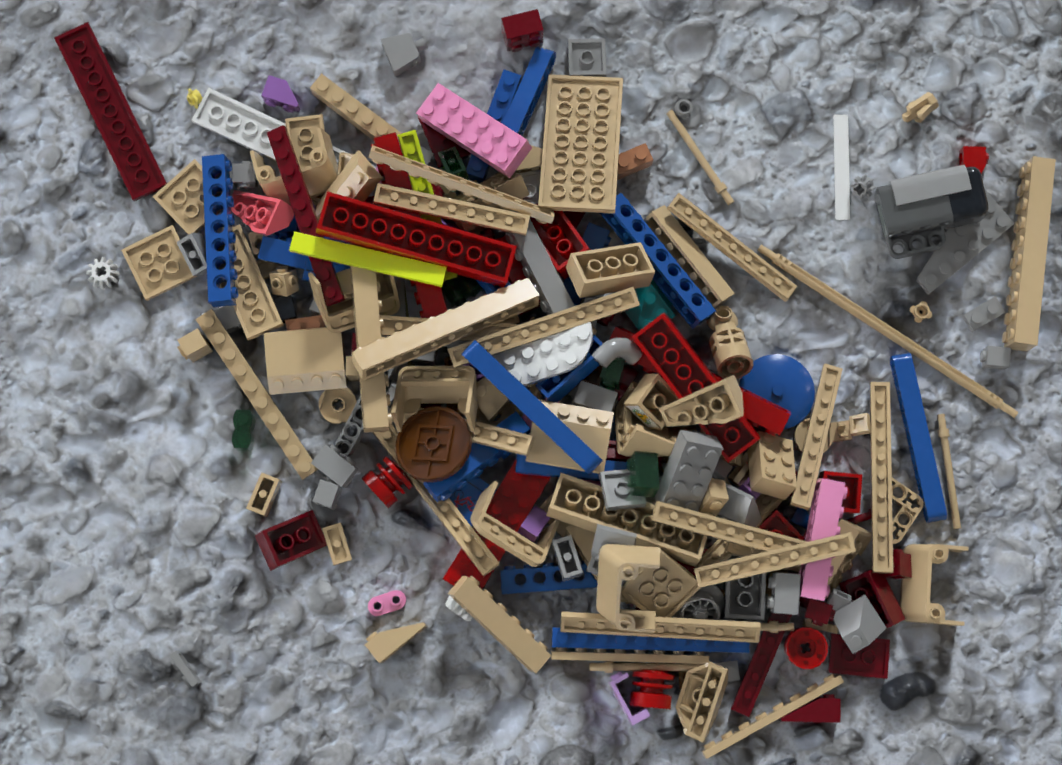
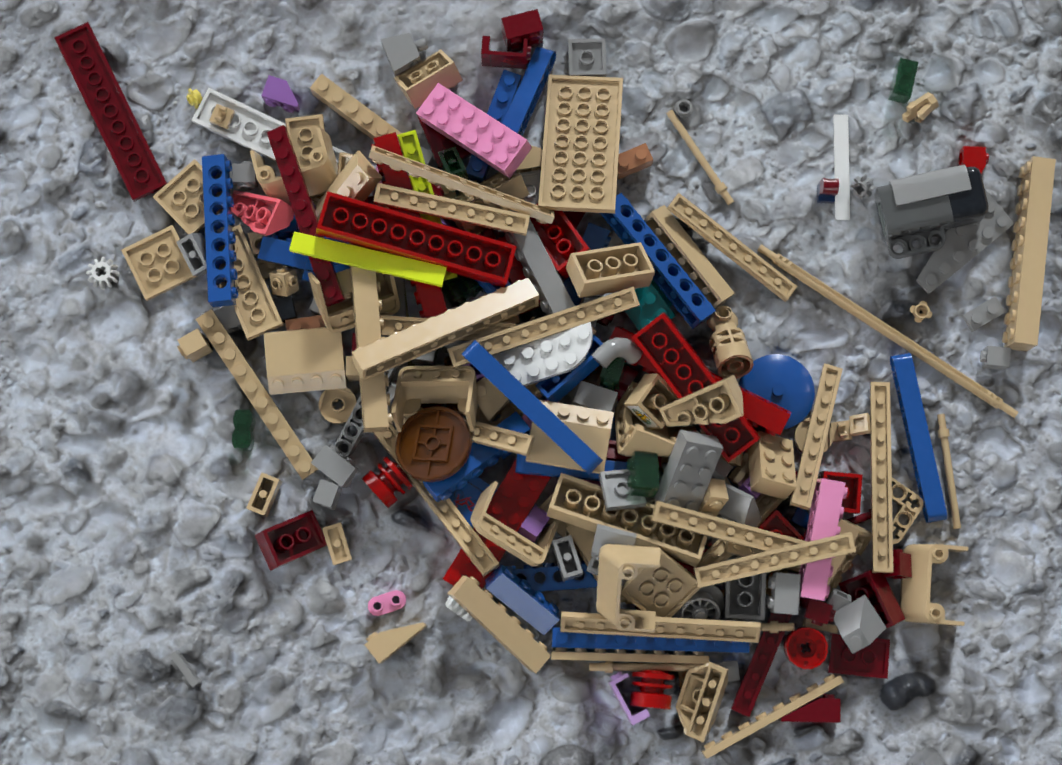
(222, 116): none -> tan tile
(423, 77): none -> tan slope
(504, 59): none -> dark red panel
(523, 599): none -> brick
(827, 190): none -> dark red leg
(903, 80): none -> clear green brick

